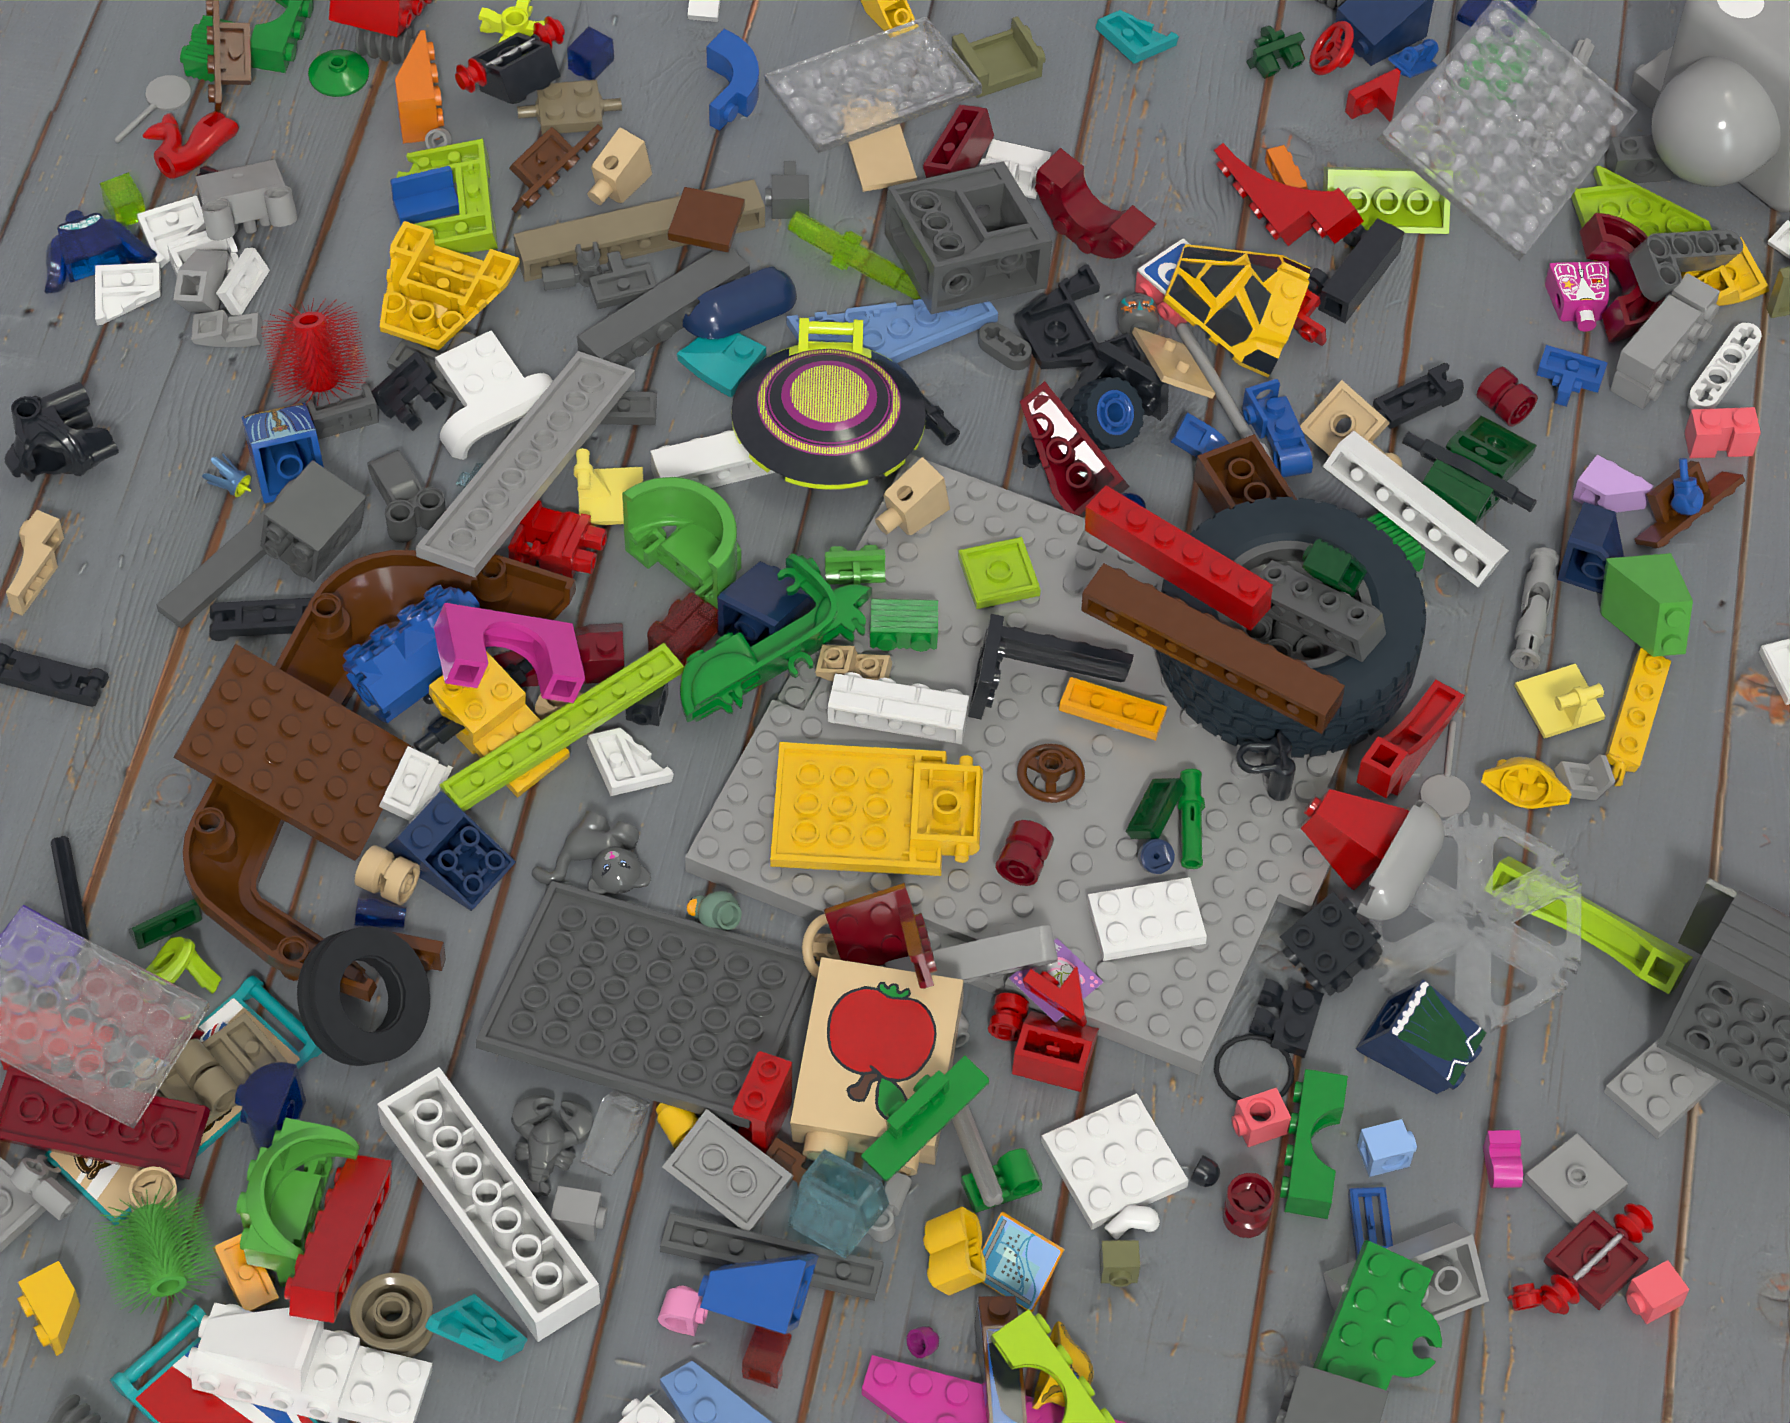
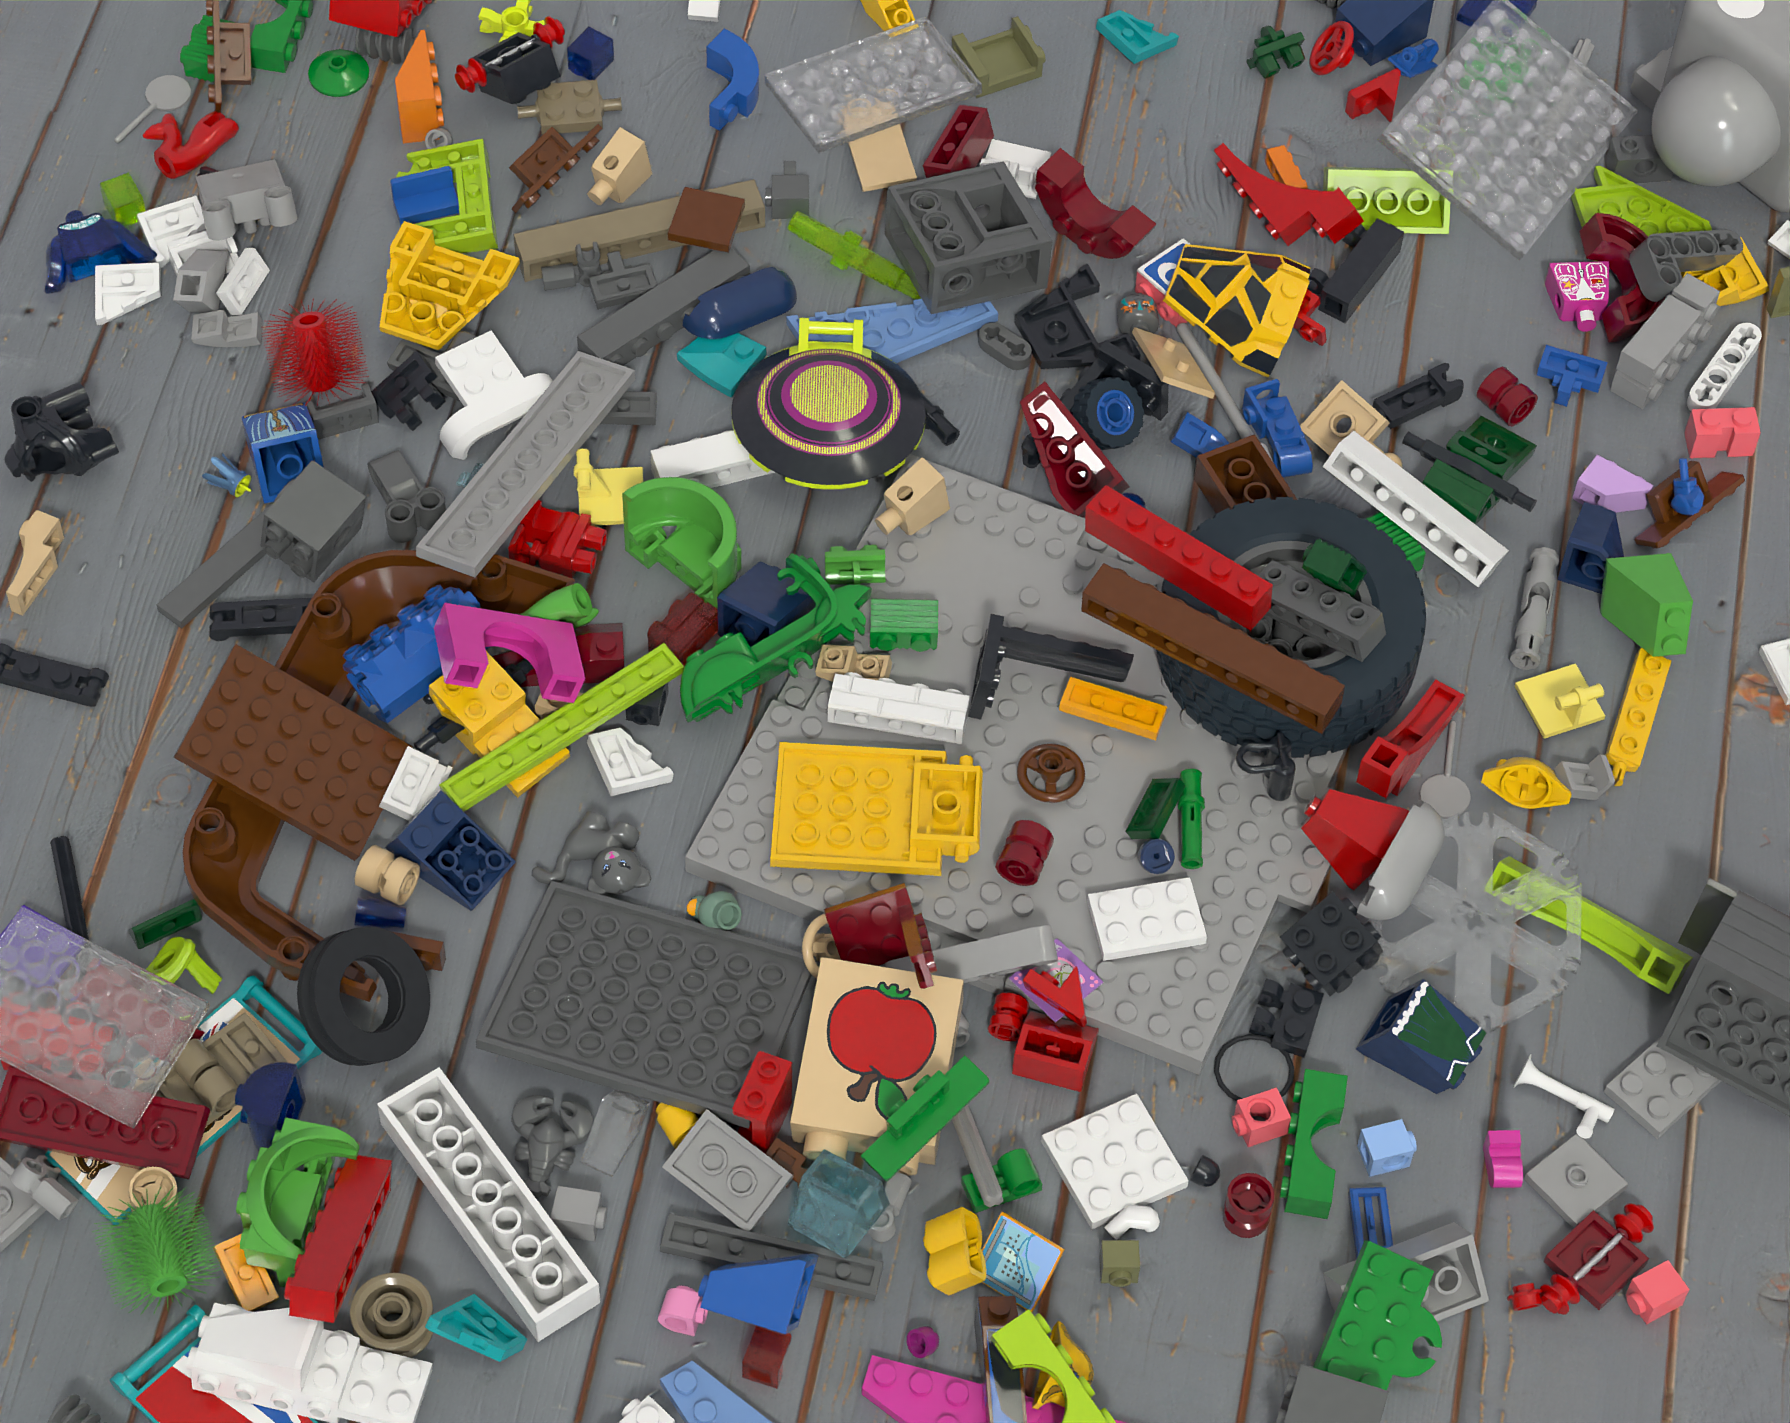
(52, 1302): yellow slope -> none
(567, 605): none -> bright green piece
(999, 573): lime tile -> none
(1593, 1108): none -> white piece

